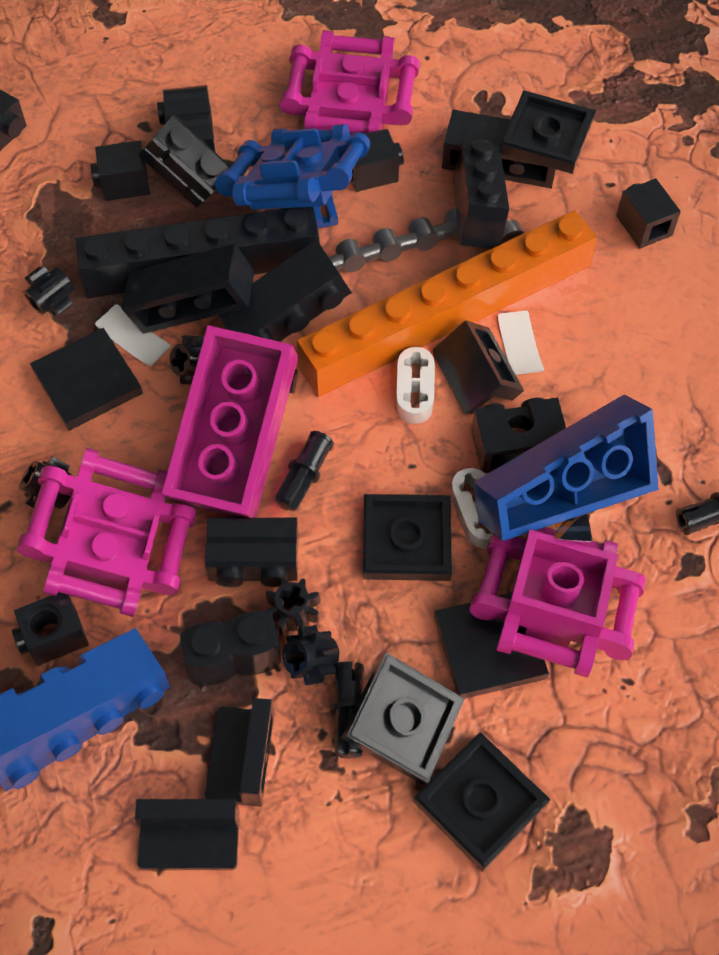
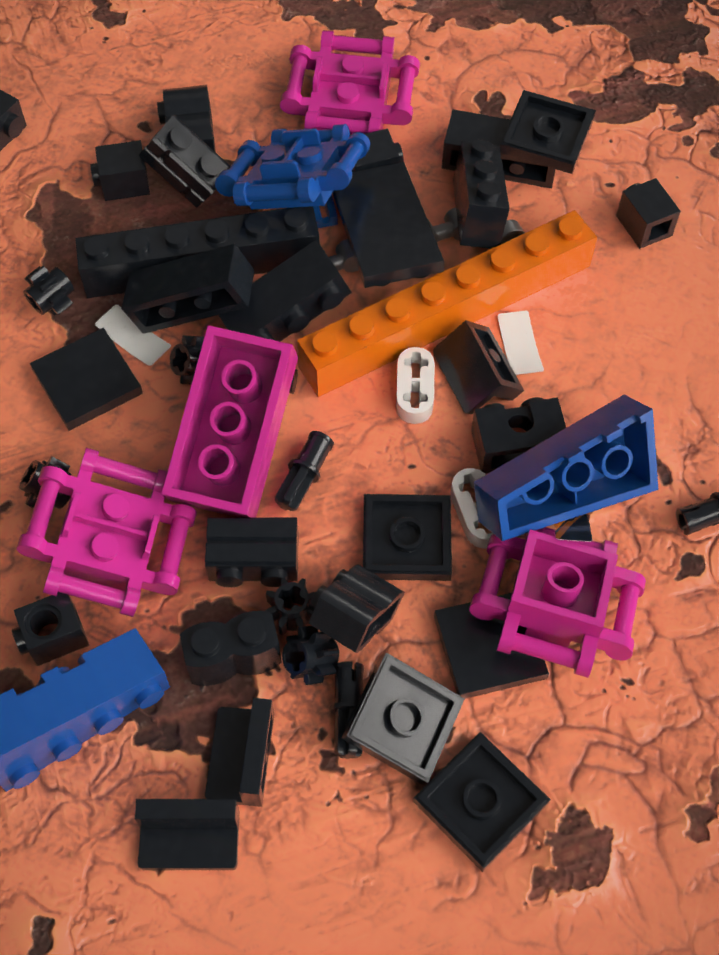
(354, 607): none -> black brick
(387, 226): none -> black tile

